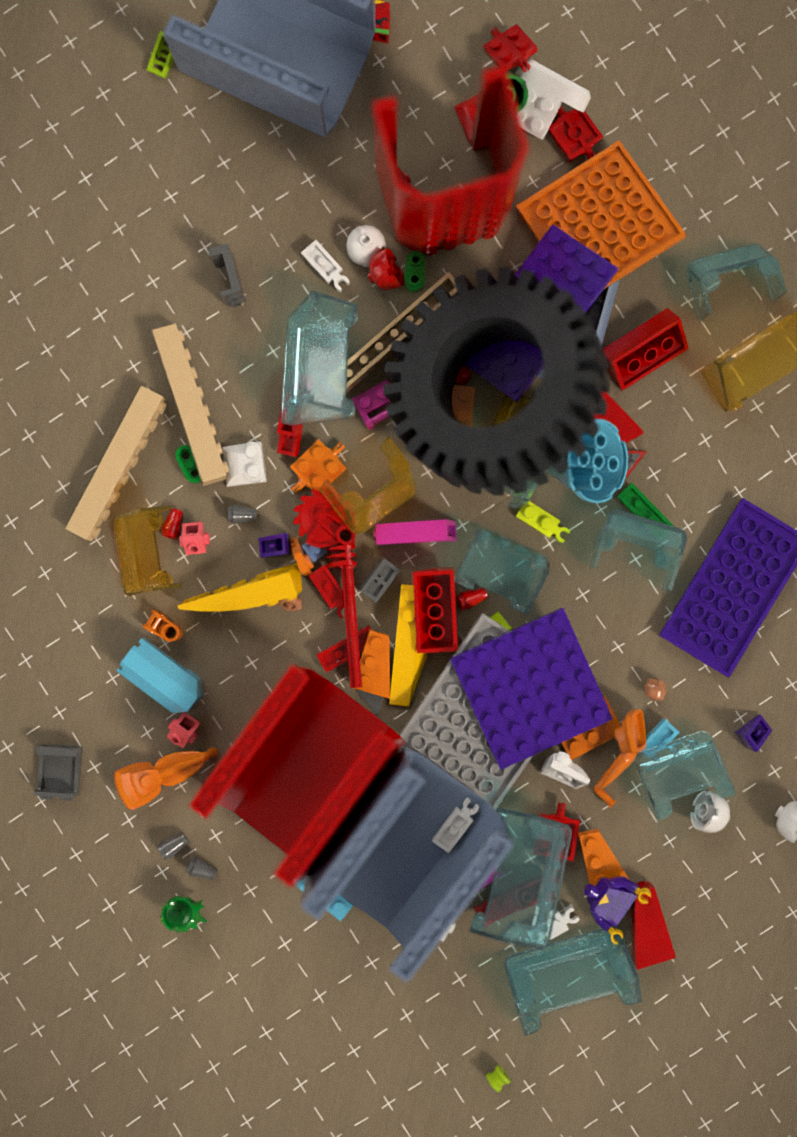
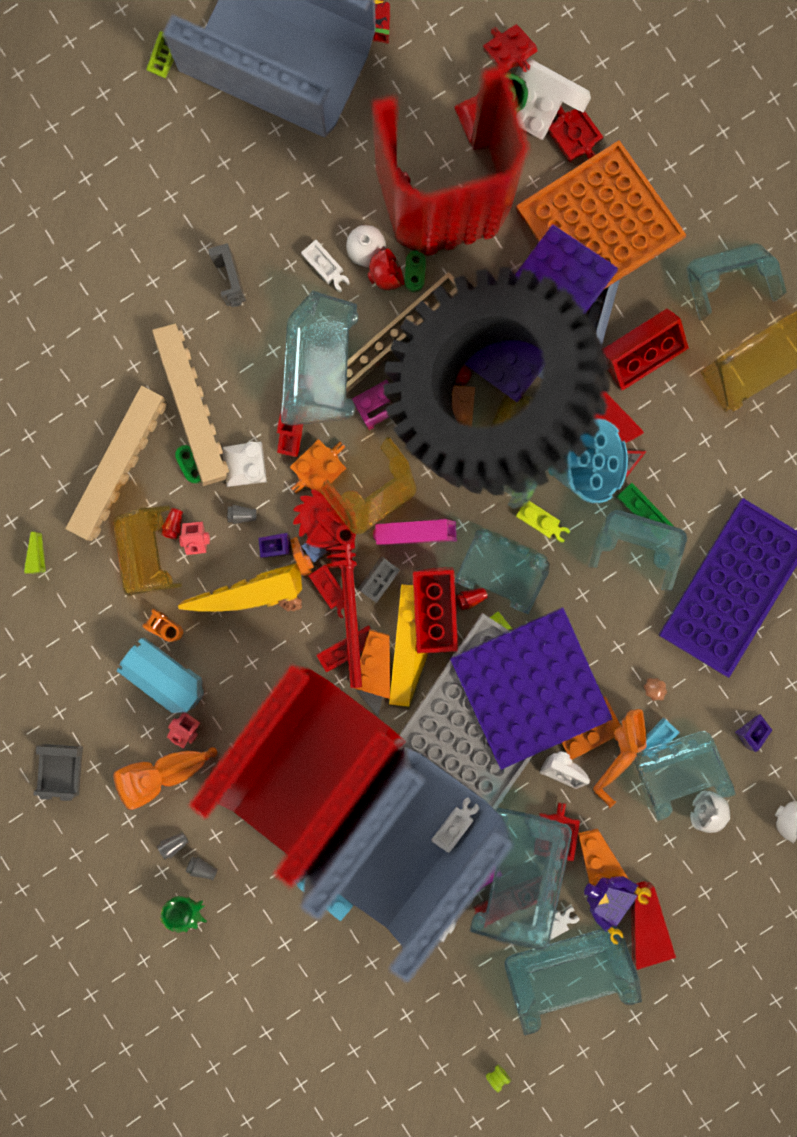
(35, 555): none -> lime slope

